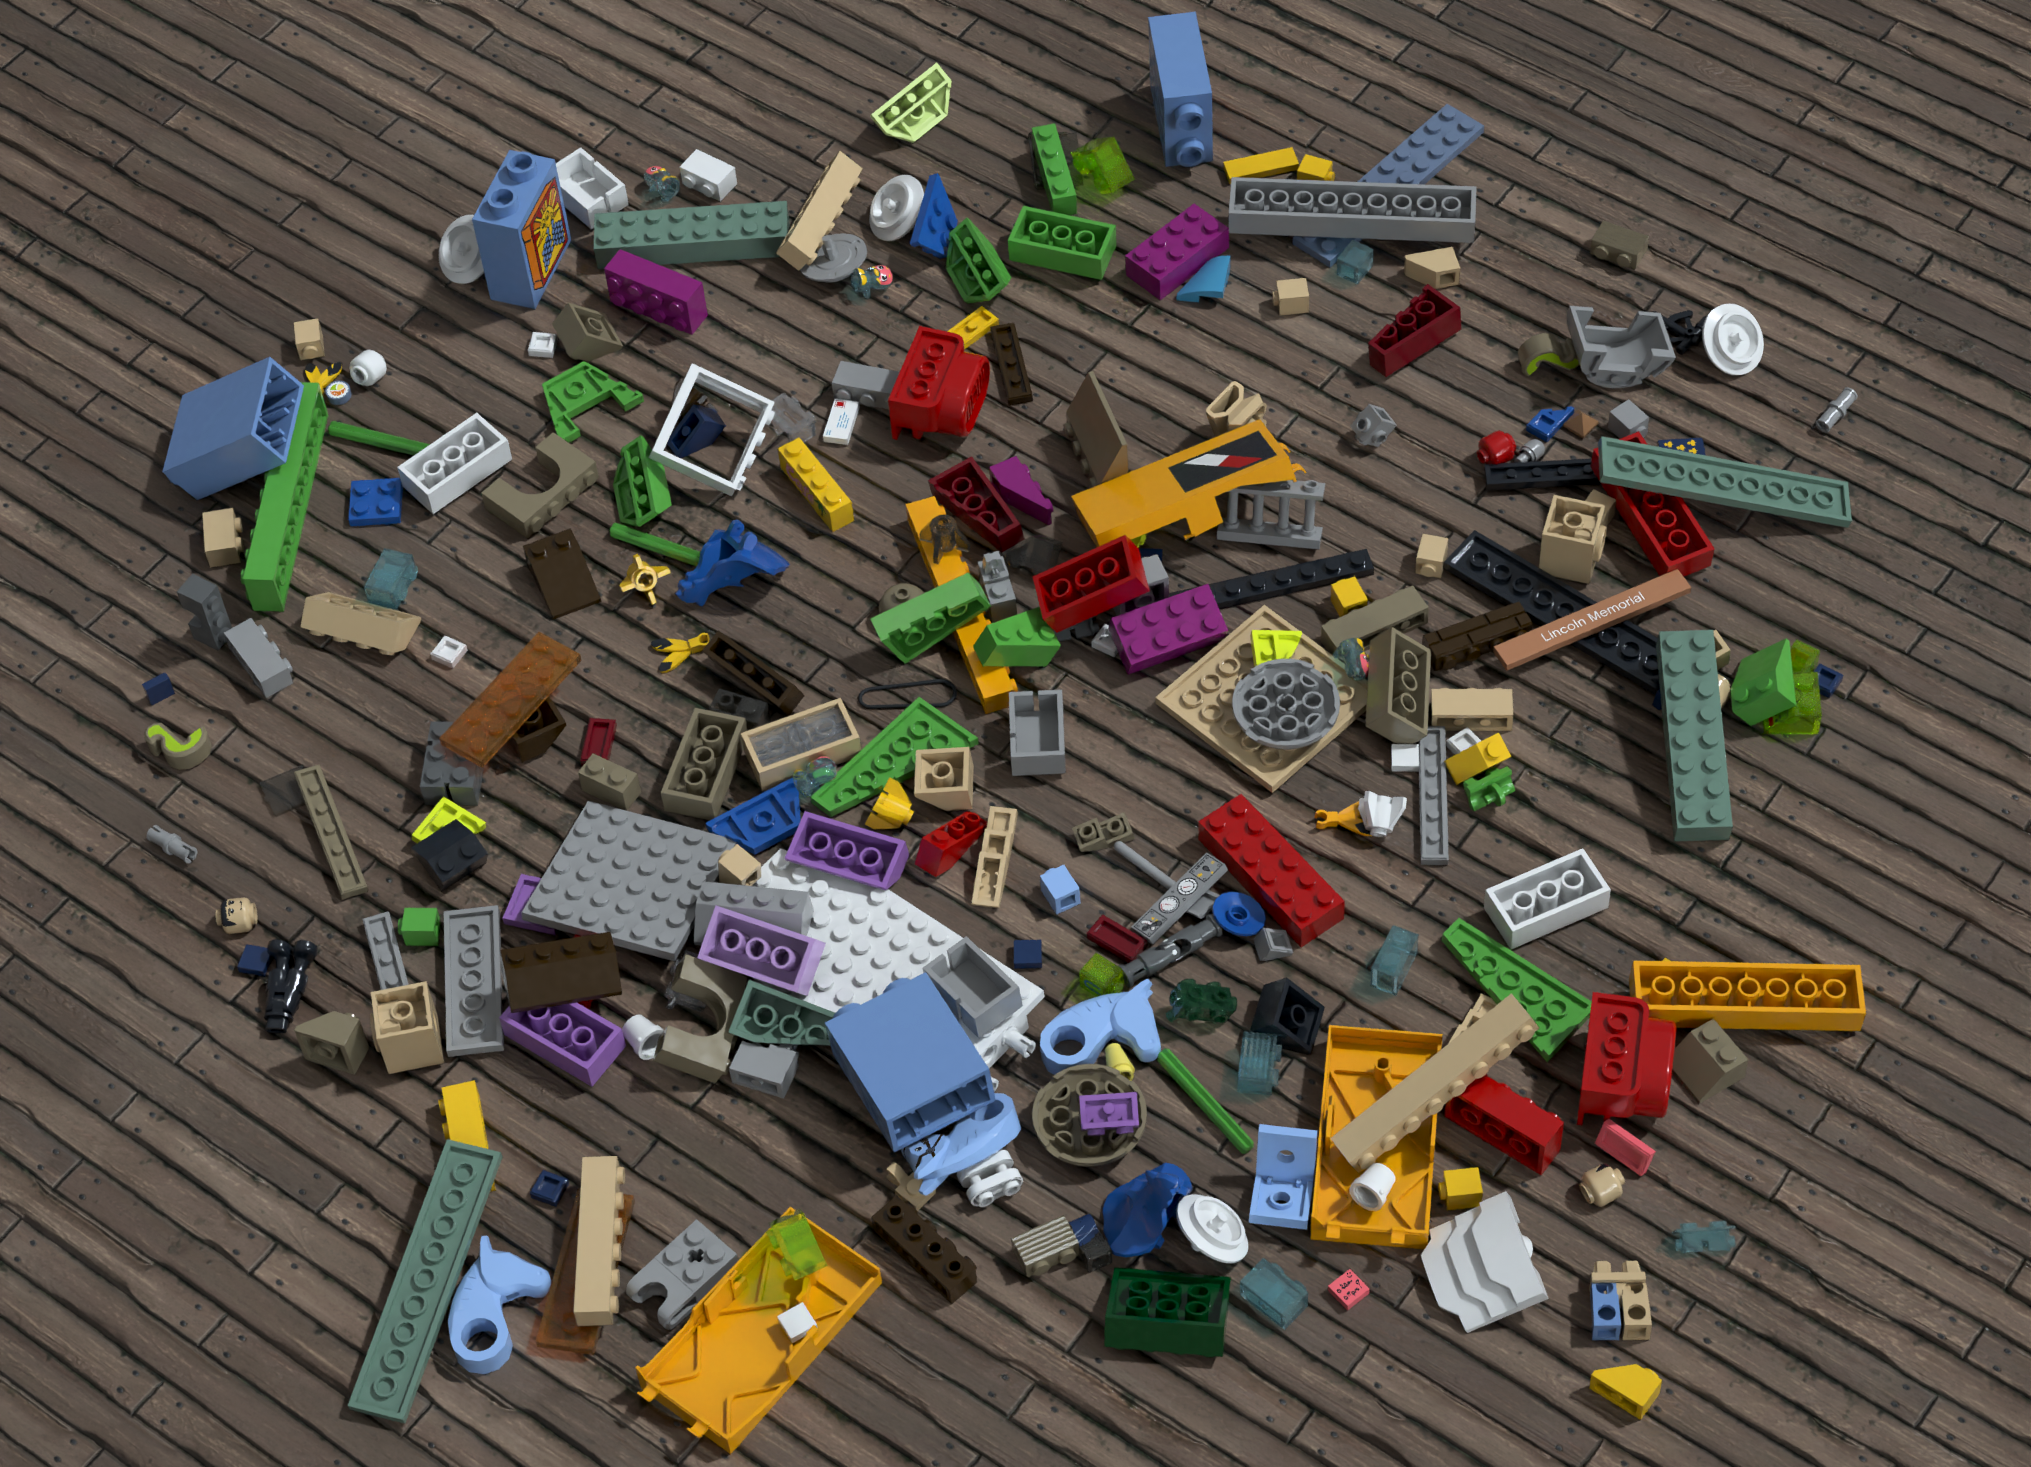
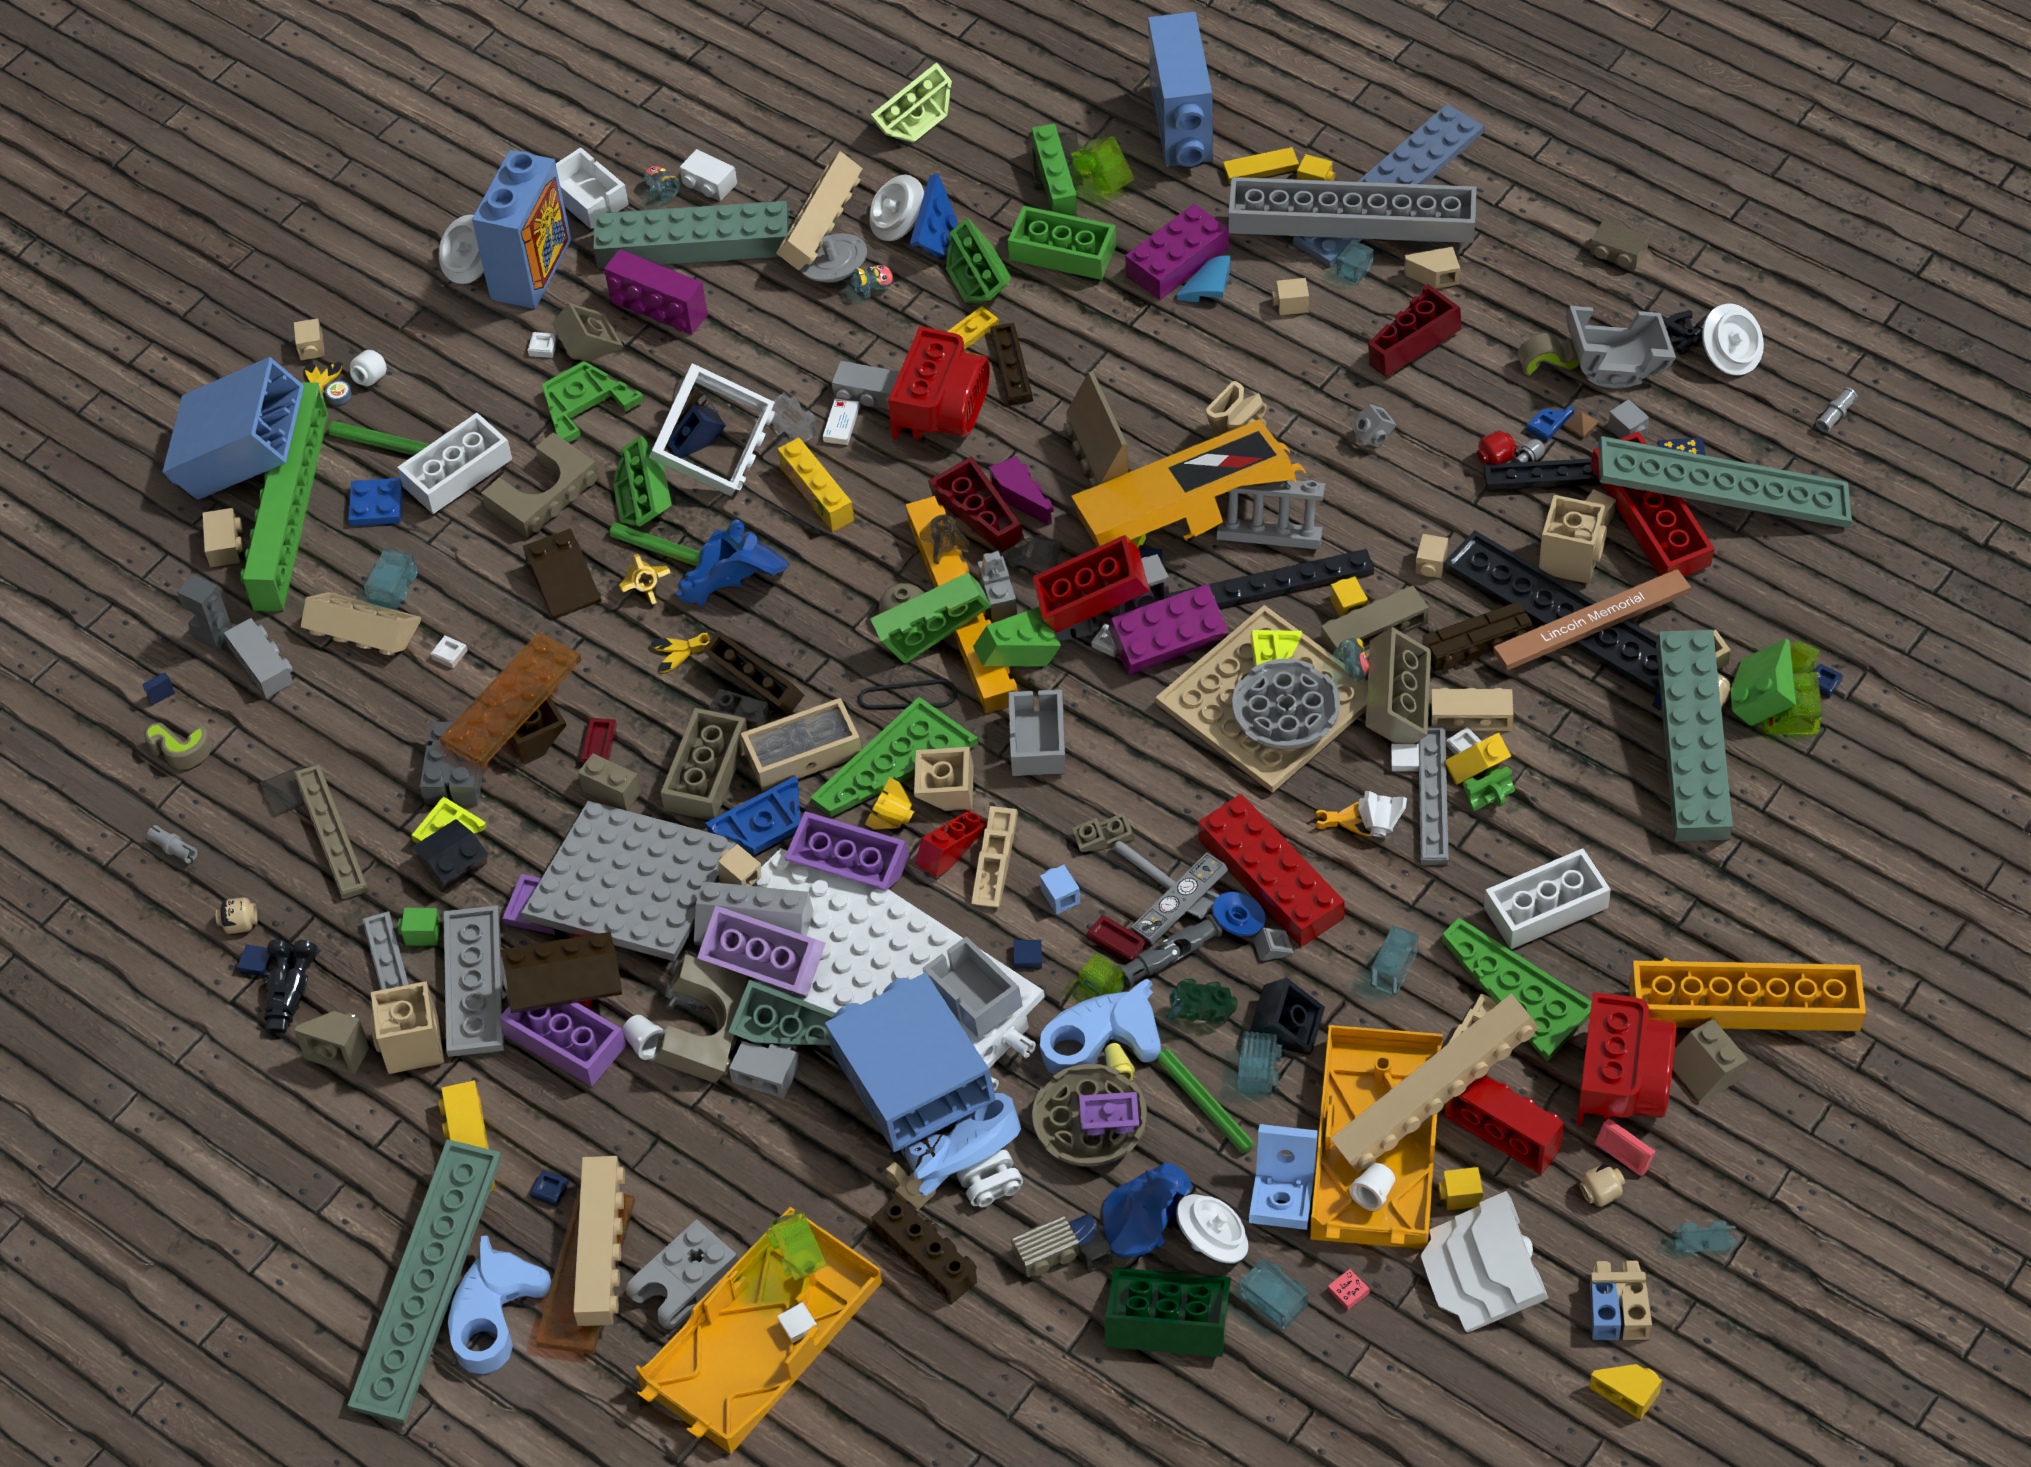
(817, 773): clear light blue animal -> none

